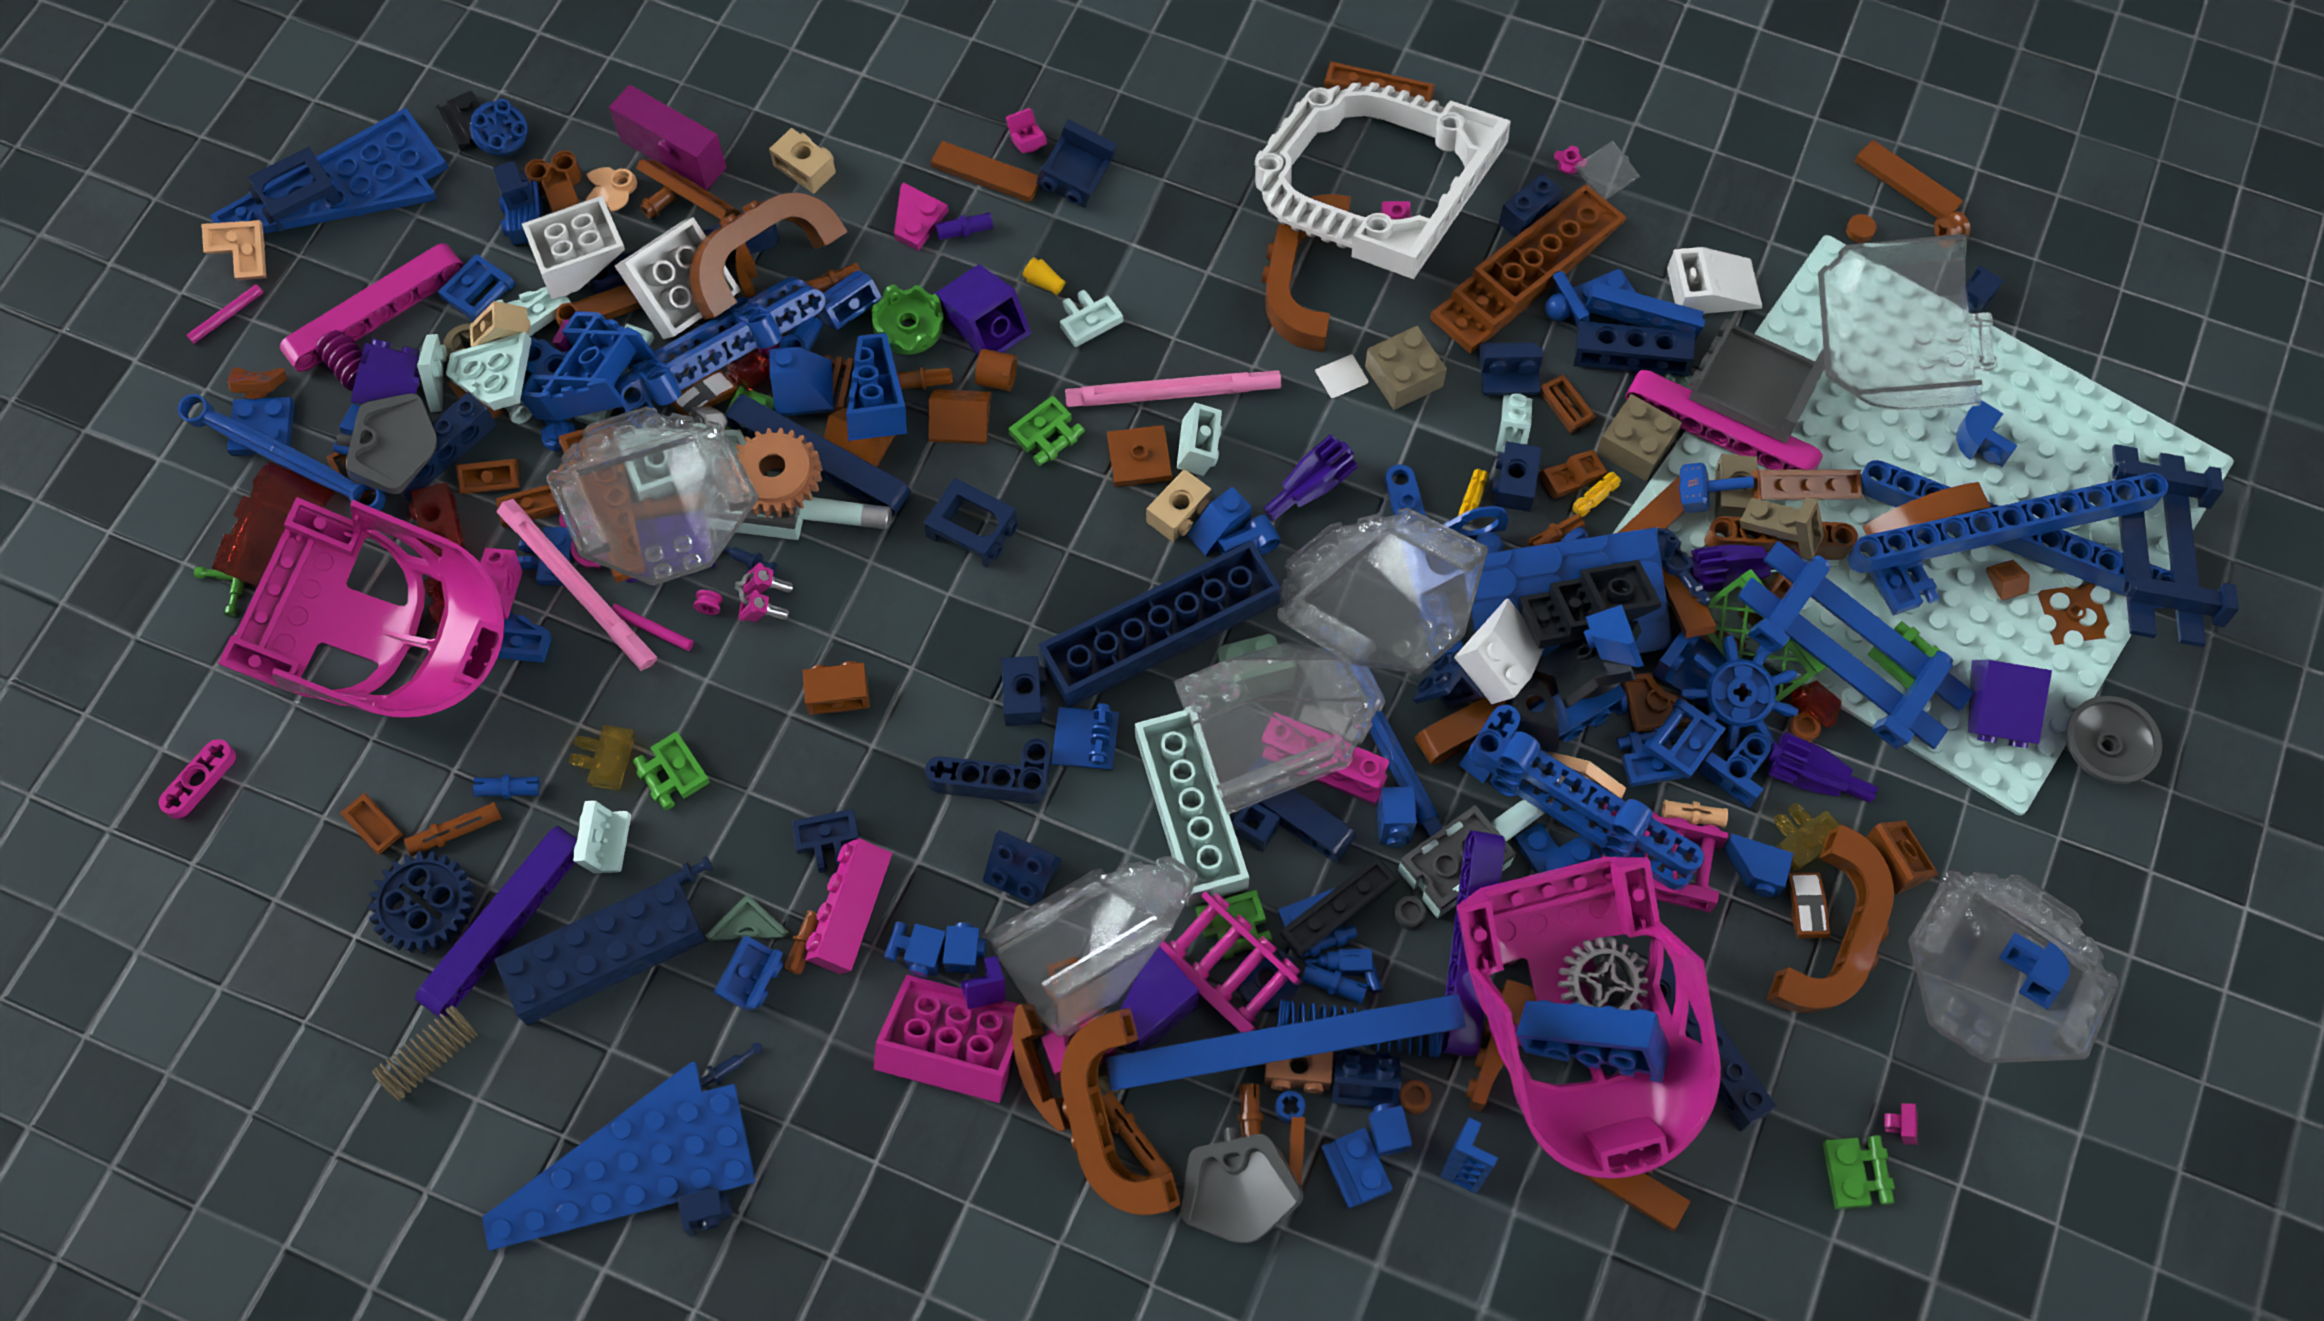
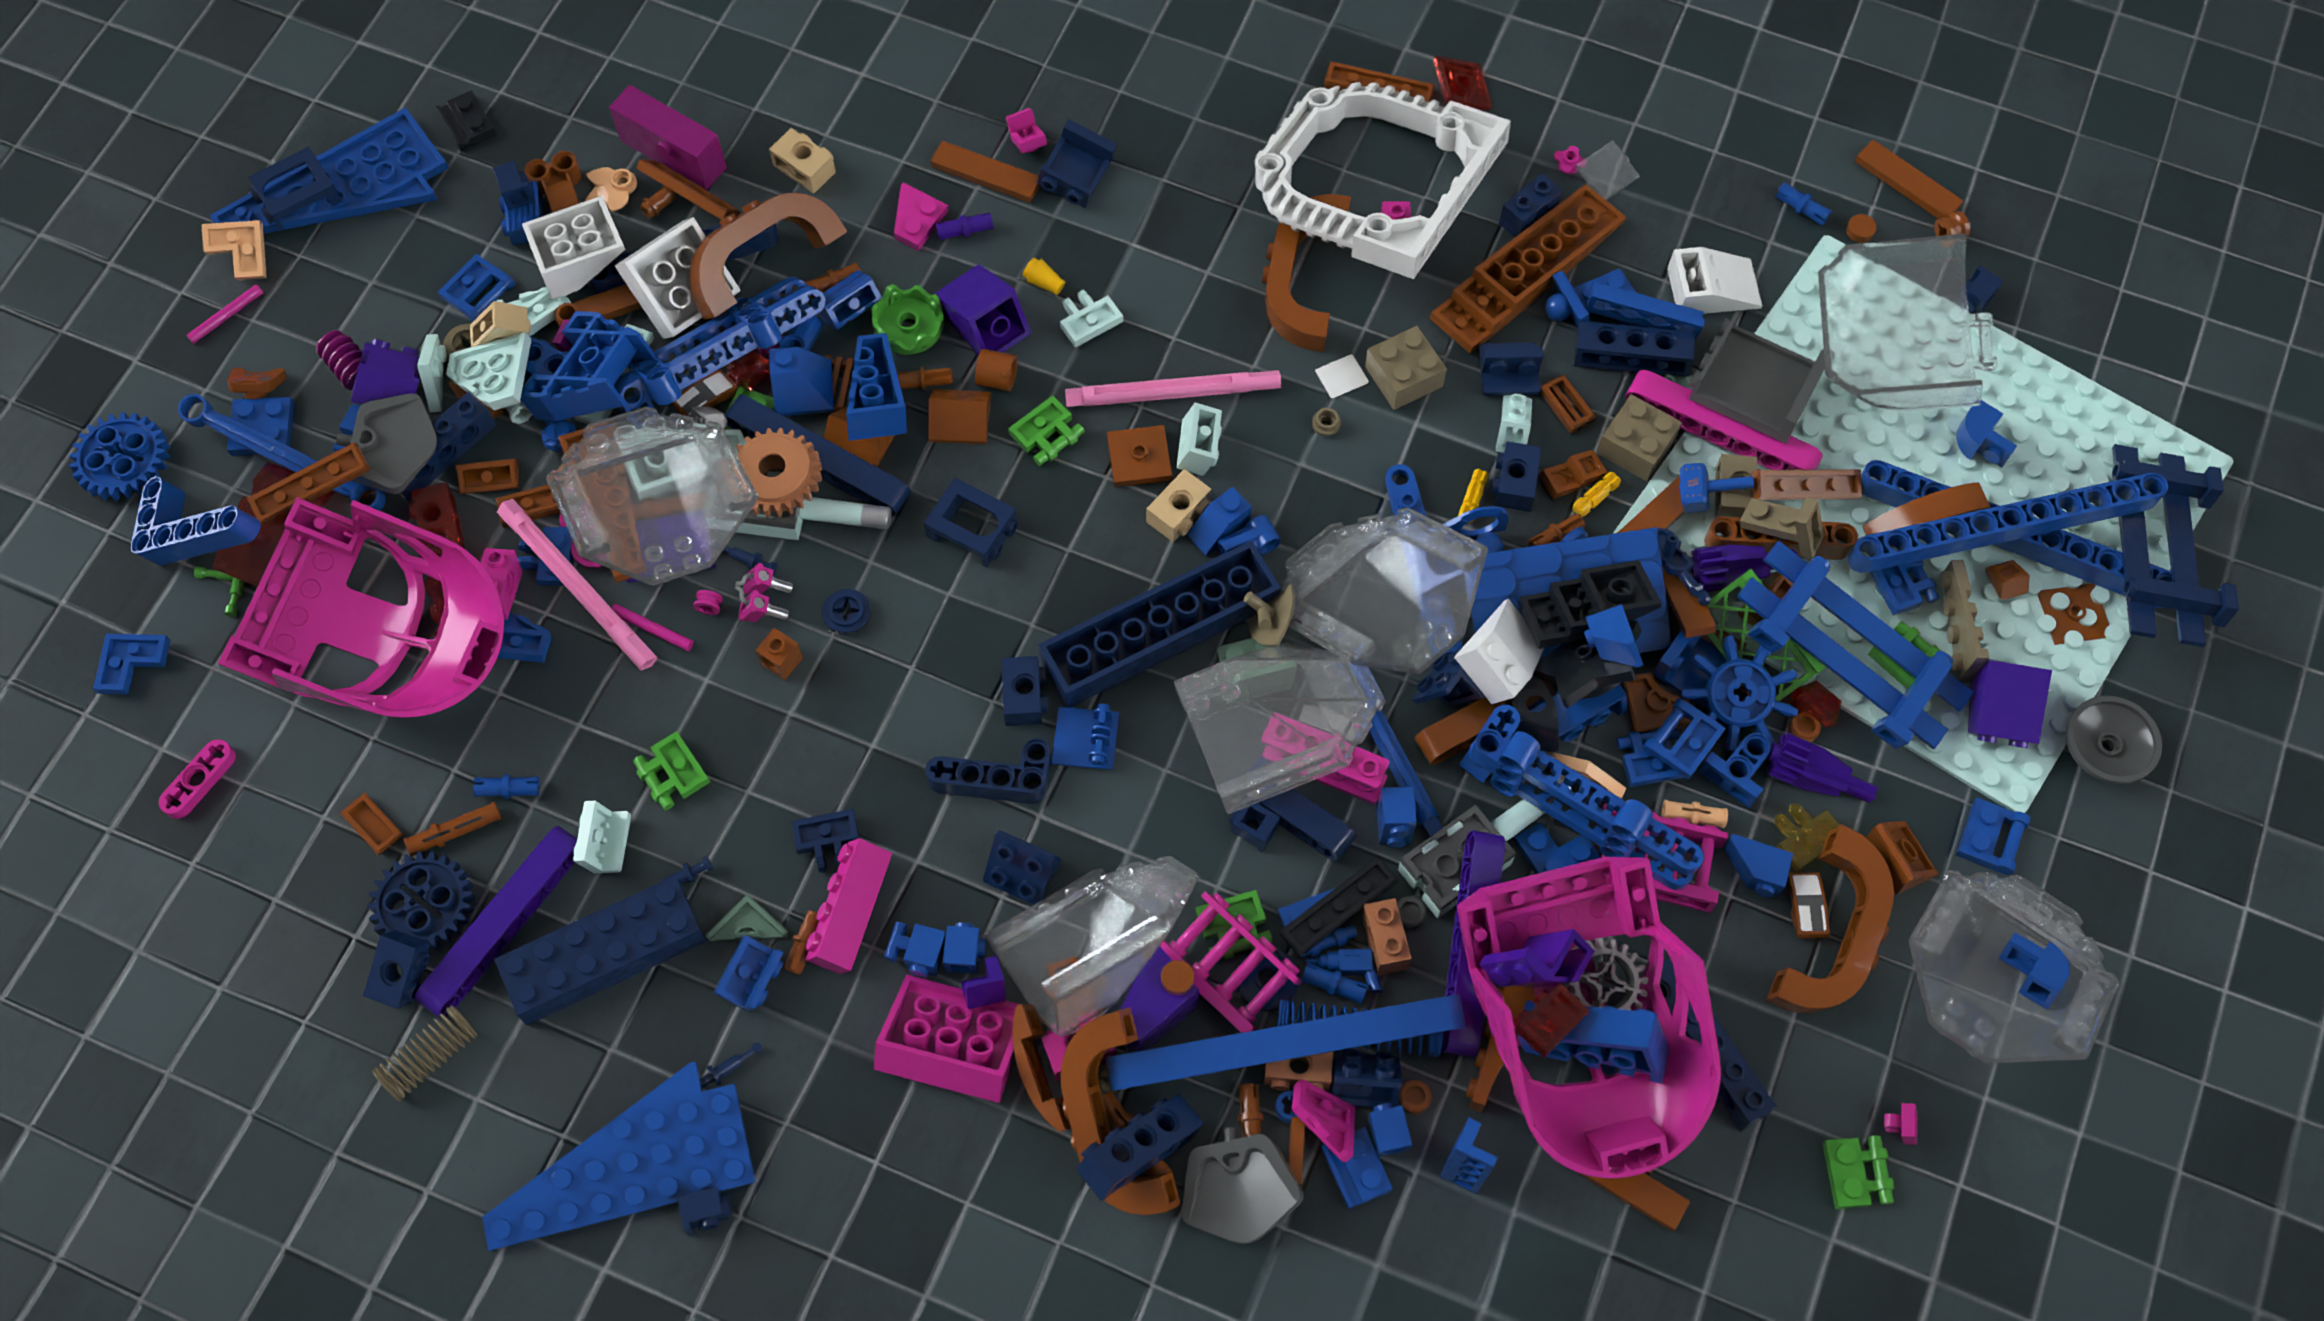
(116, 448): none -> blue gear
(122, 654): none -> blue plate
(167, 538): none -> blue beam
(309, 483): none -> dark orange tile
(374, 304): dark pink beam -> none
(384, 981): none -> dark blue brick
(498, 128): blue tile -> none
(610, 756): clear yellow hinge -> none
(745, 270): dark orange slope -> none
(779, 654): none -> dark orange brick
(836, 688): dark orange brick -> none
(837, 602): none -> dark blue gear
(1139, 1146): none -> dark blue brick
(1177, 977): none -> dark orange tile
(1190, 806): light aqua brick -> none
(1272, 618): none -> dark tan shield
(1314, 476): dark purple piece -> none
(1327, 1117): none -> dark pink wing
(1330, 416): none -> dark tan plate
(1386, 936): none -> nougat brick
(1462, 83): none -> clear red slope
(1541, 961): none -> dark purple piece
(1550, 1020): none -> clear red bracket
(1803, 203): none -> blue pin
(1962, 633): none -> dark tan wing
(1982, 834): none -> blue plate

